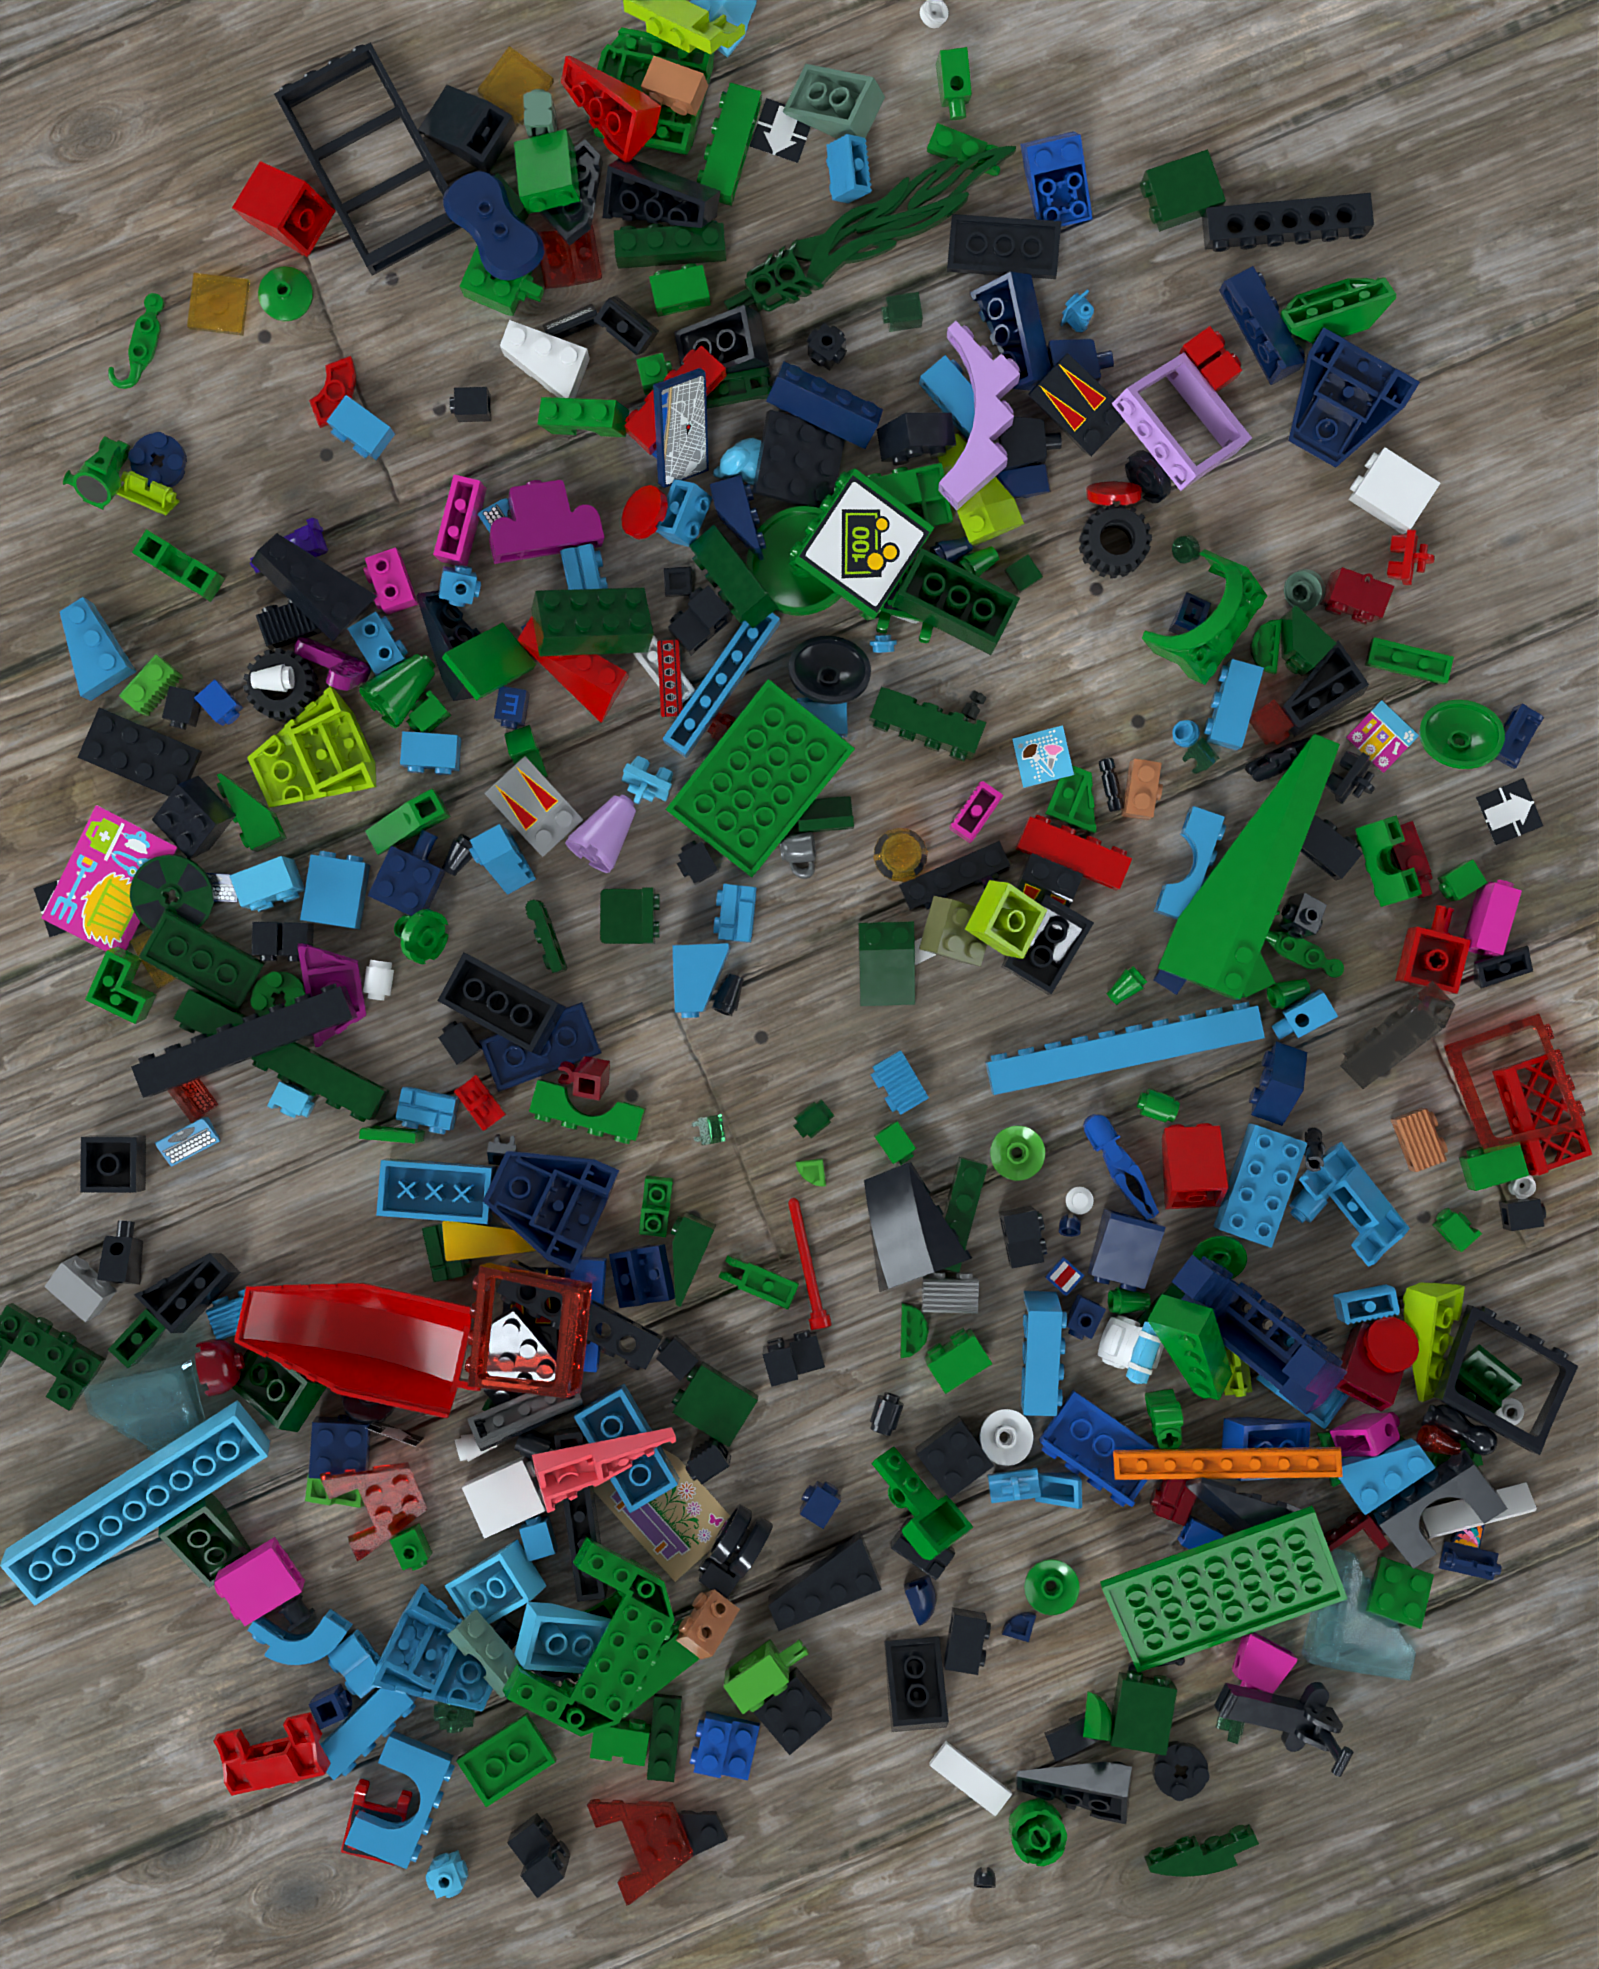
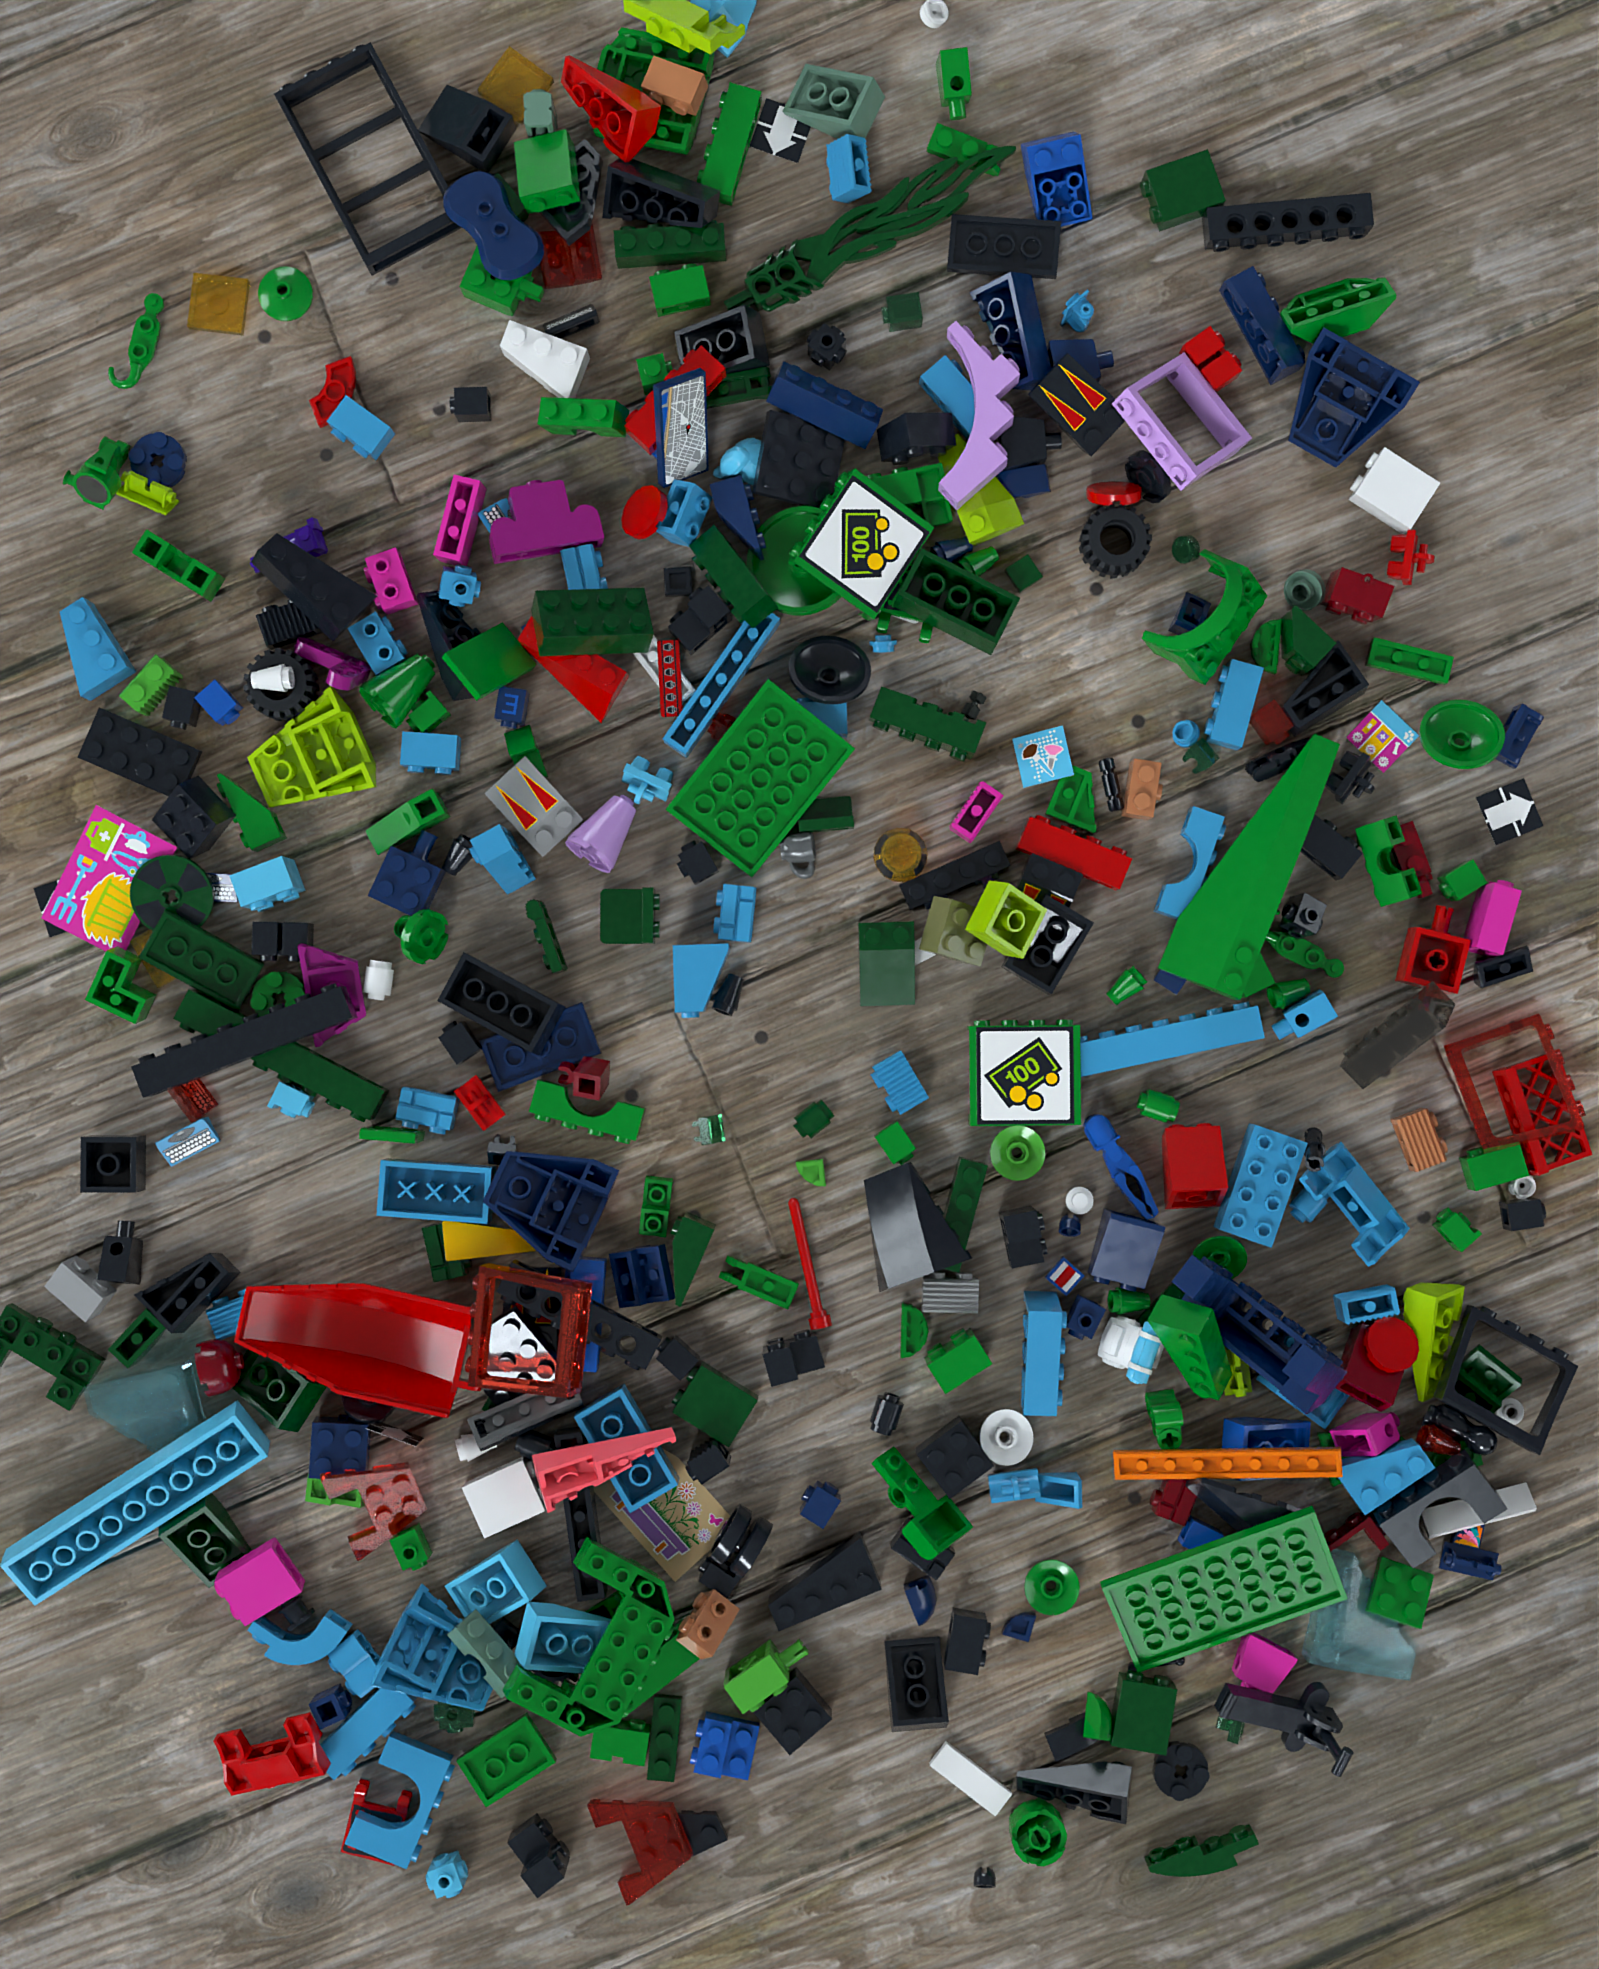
(284, 208): red slope -> none
(335, 890): dark azure brick -> none
(538, 1537): dark azure brick -> none
(626, 325): black brick -> none
(1024, 1073): none -> panel
(1086, 1441): blue bracket -> none
(1279, 1083): dark blue brick -> none

